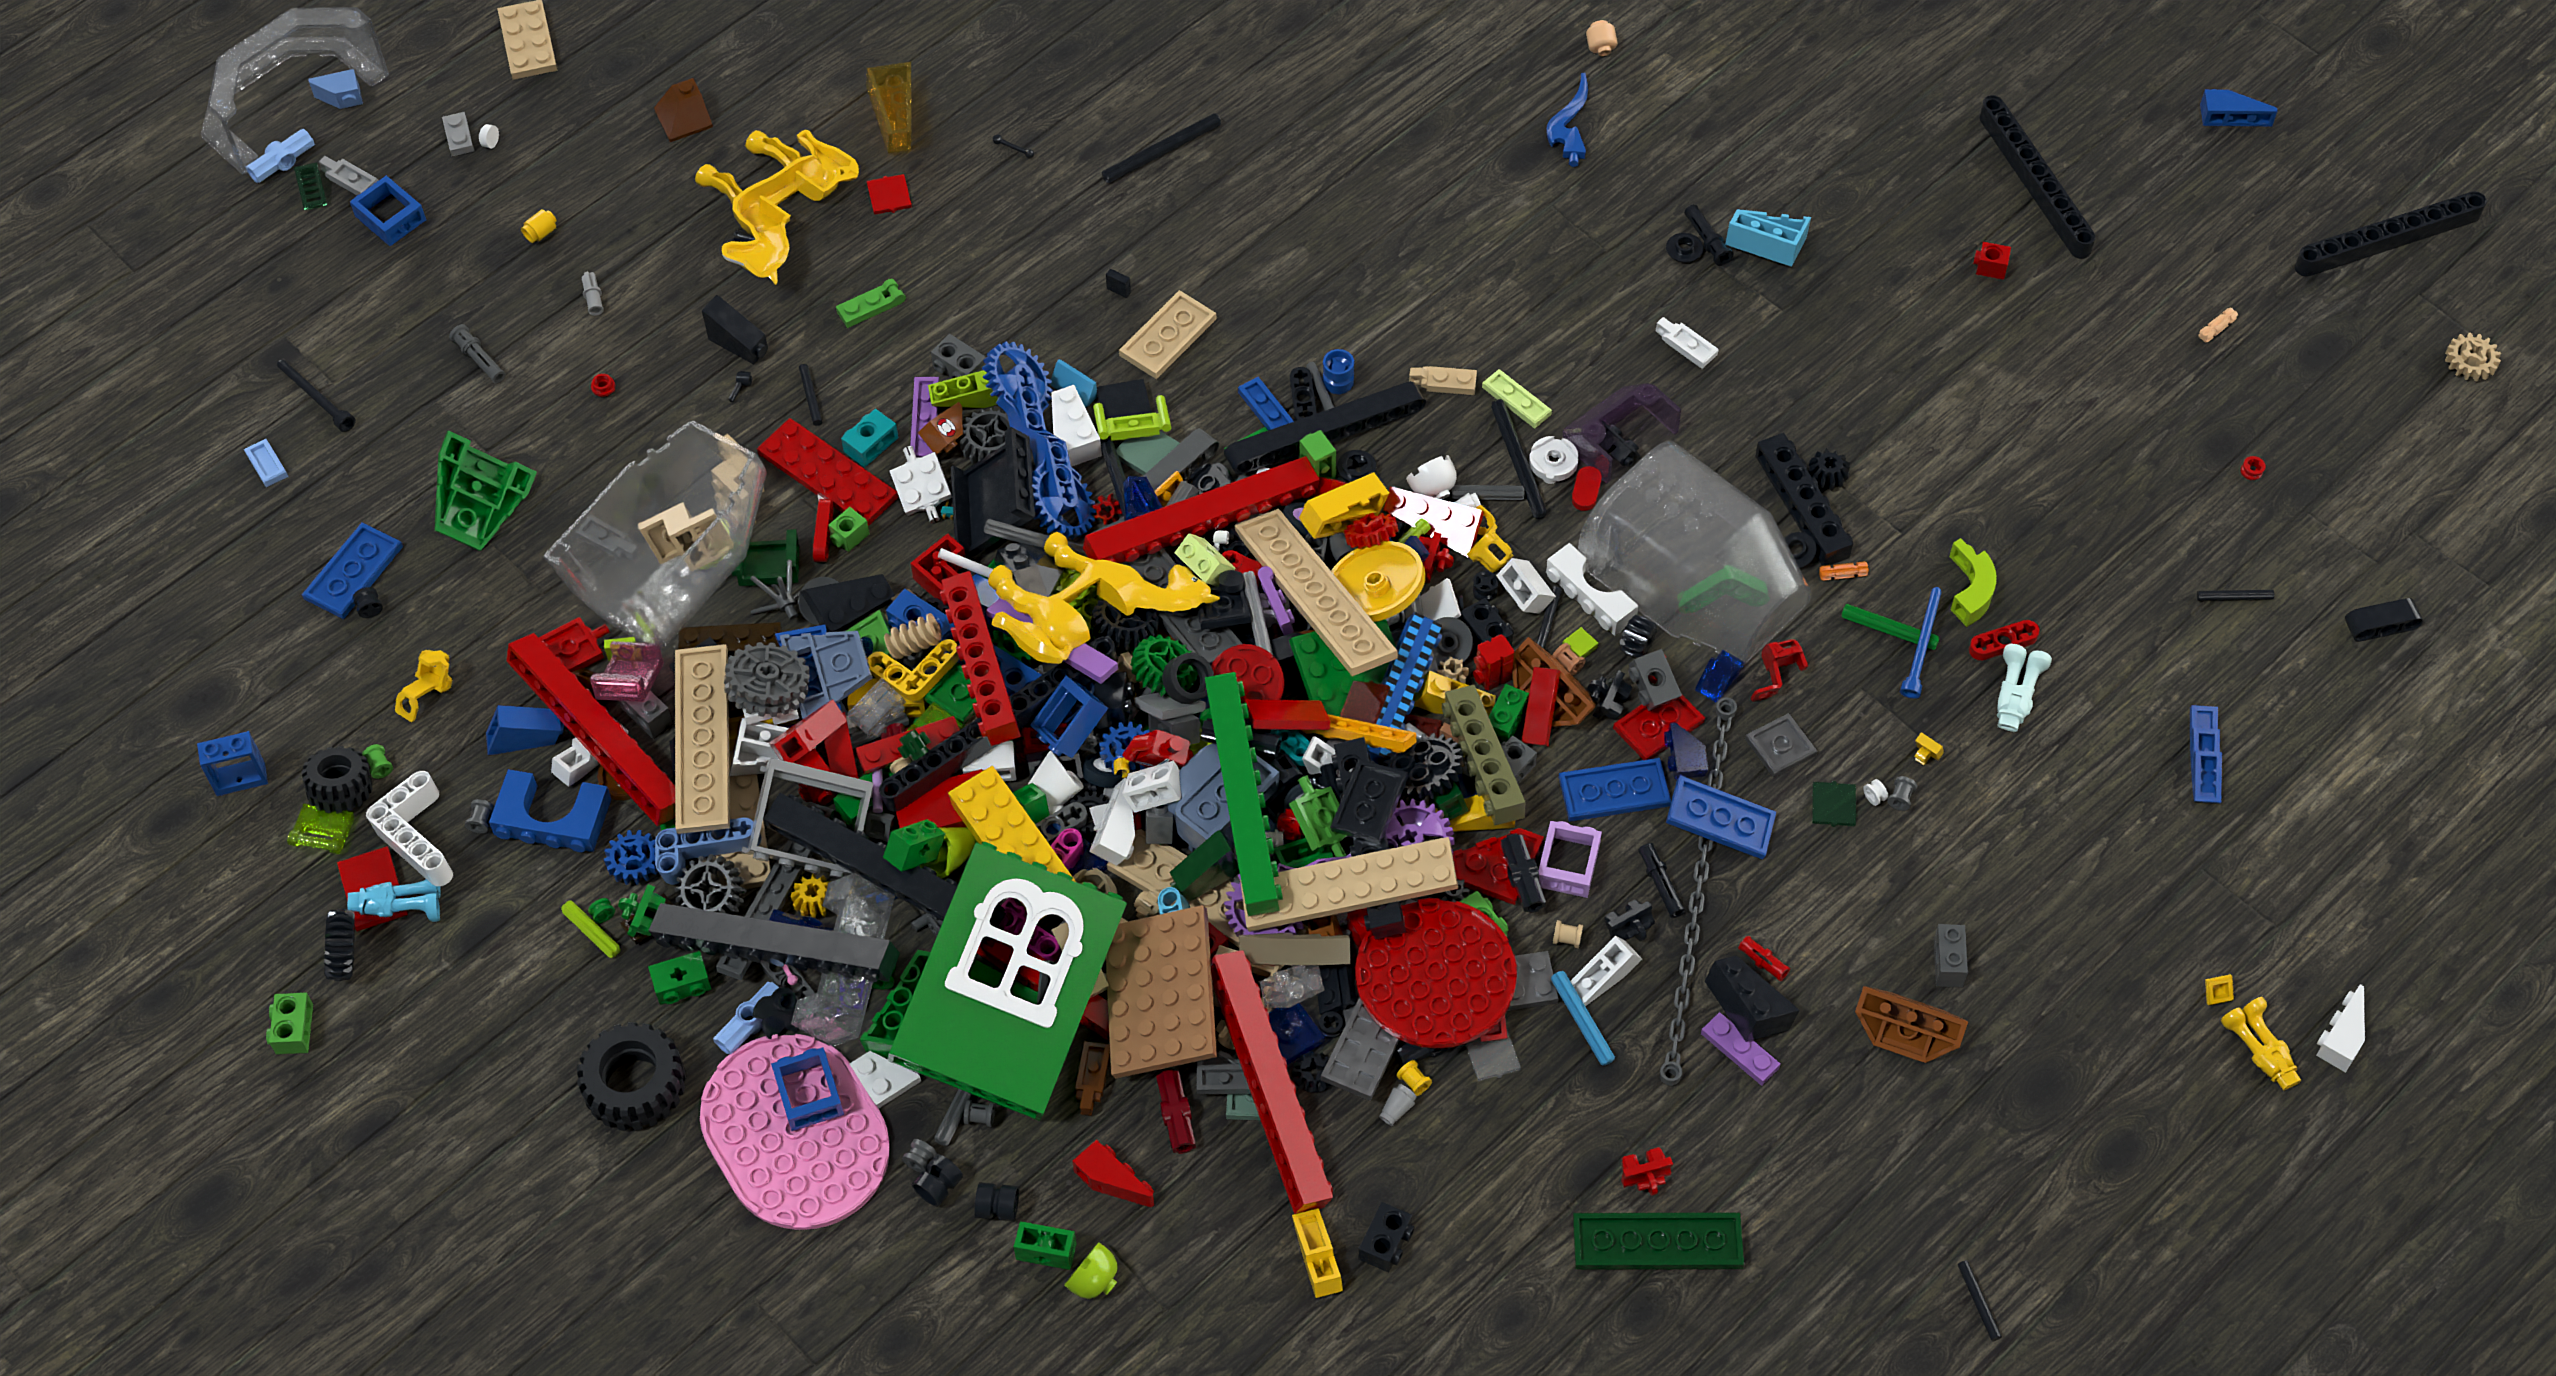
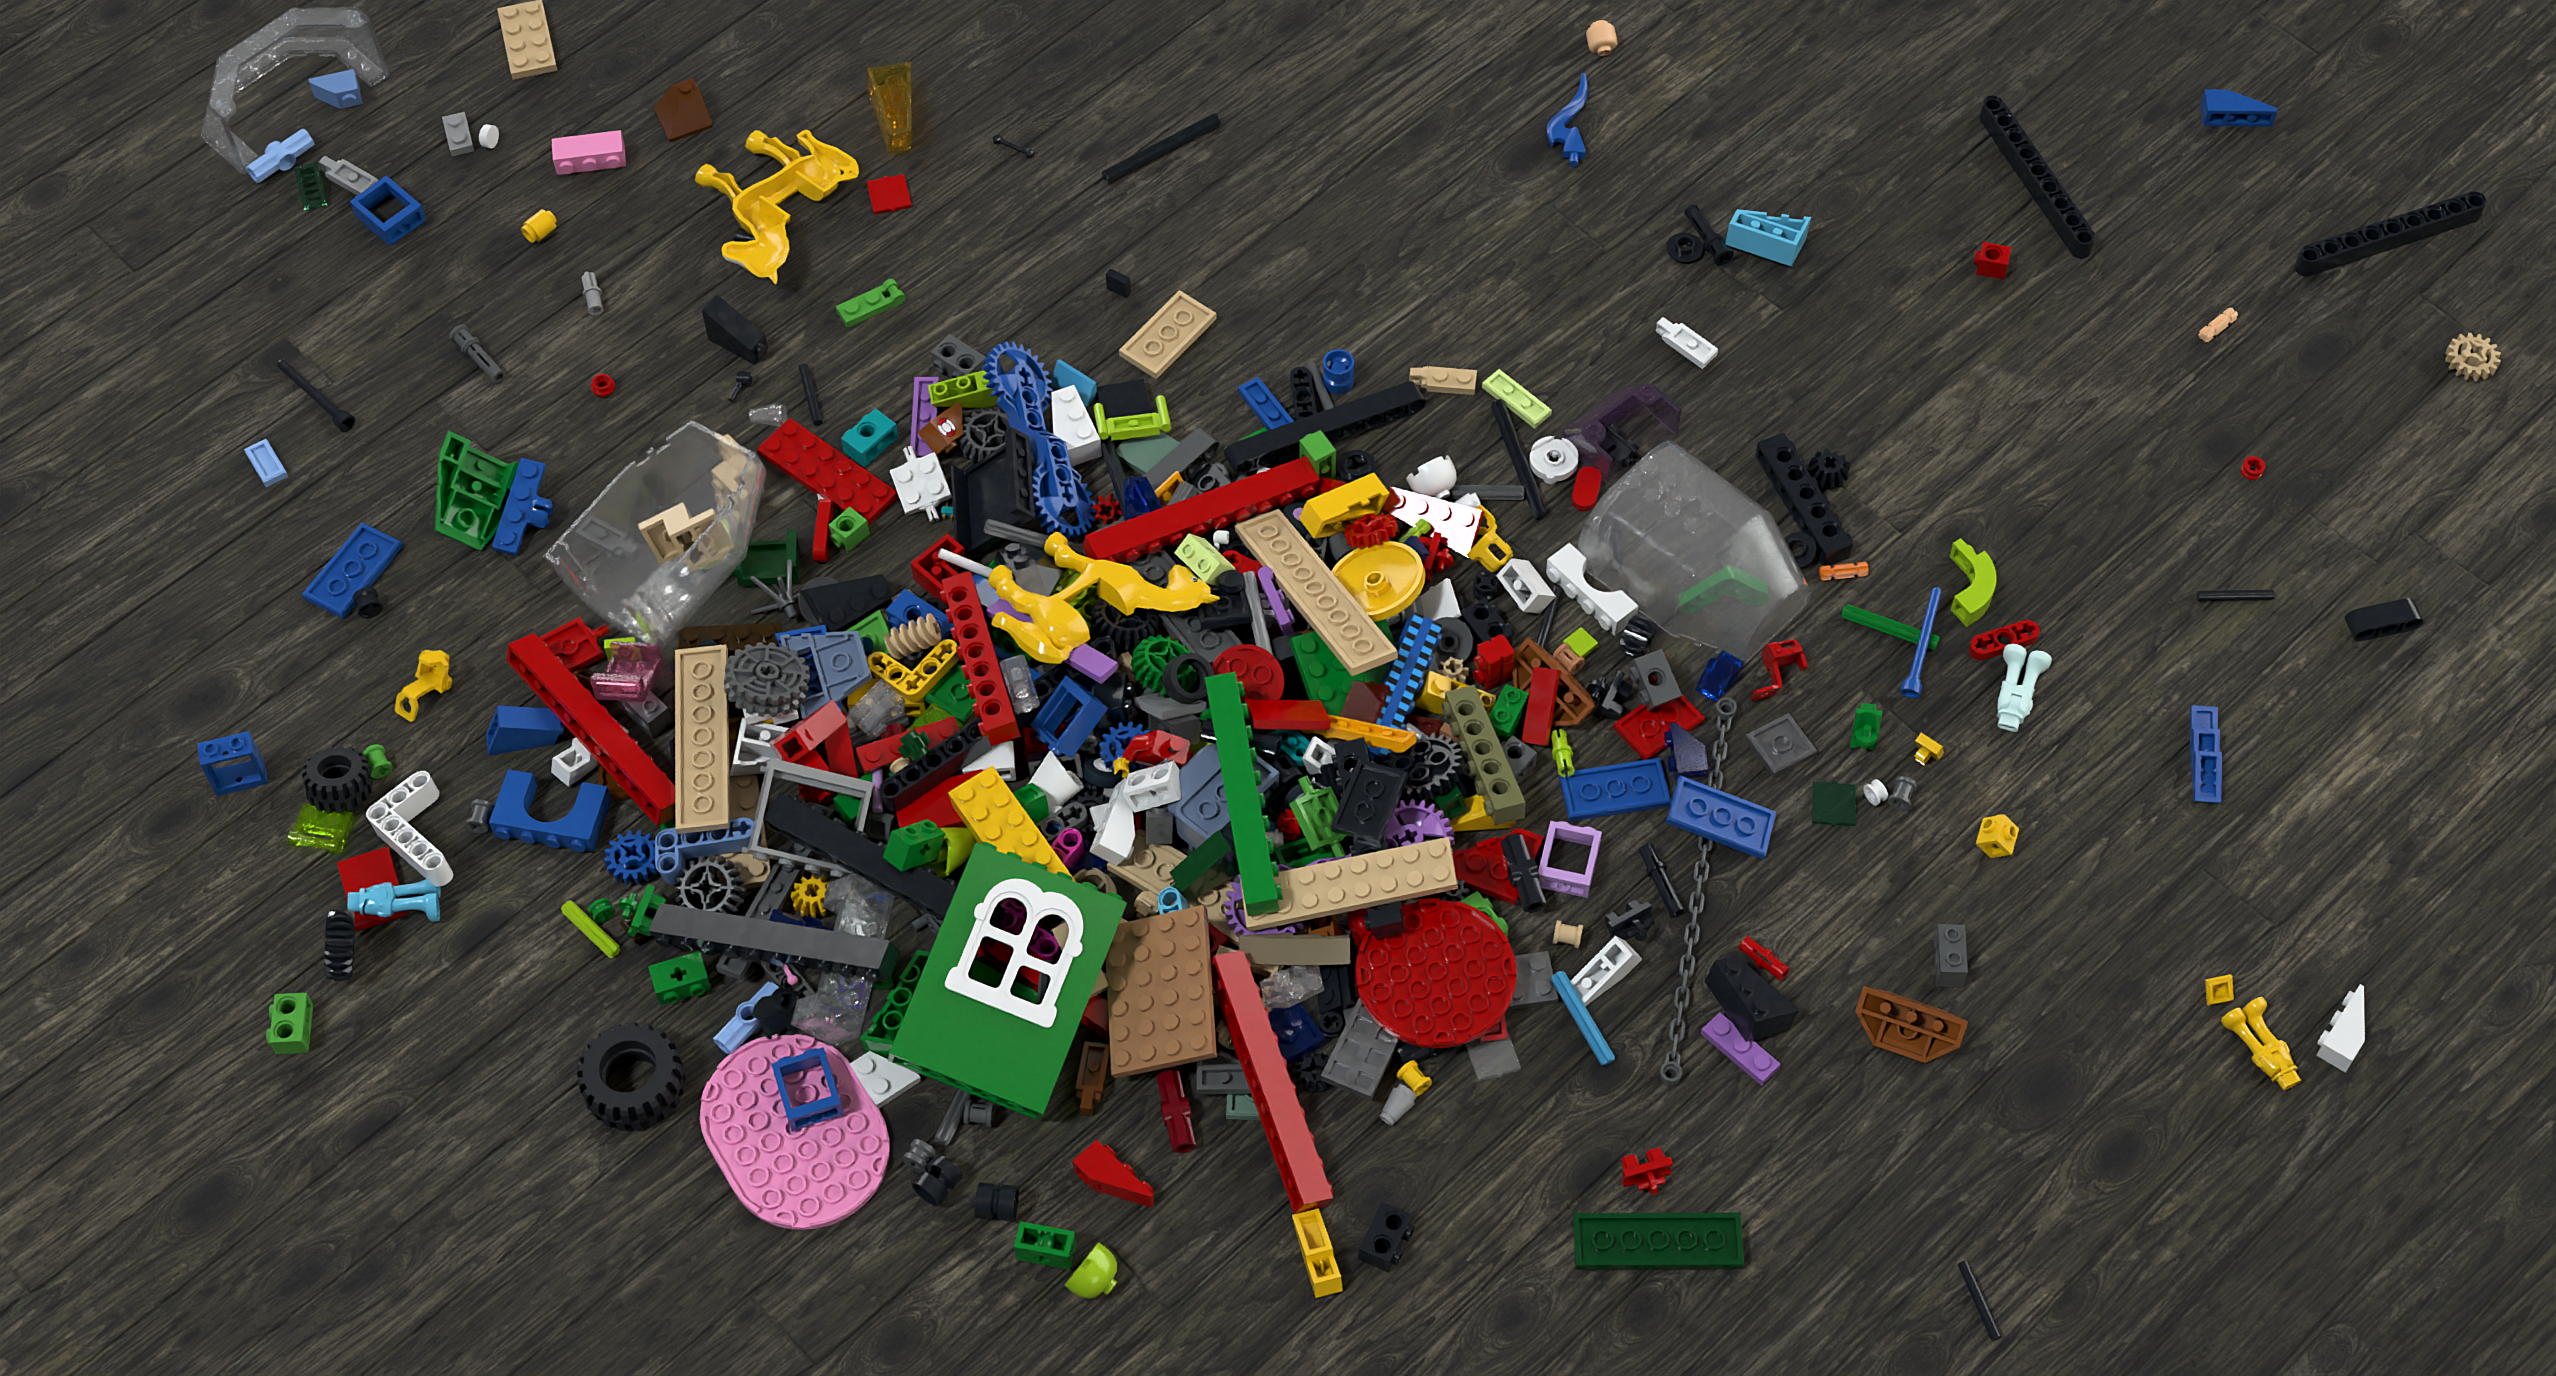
(522, 508): none -> blue plate
(588, 152): none -> bright pink brick
(772, 414): none -> clear cone
(1019, 683): none -> clear brick
(1562, 753): none -> lime pin
(1866, 727): none -> green hips
(1997, 836): none -> yellow brick

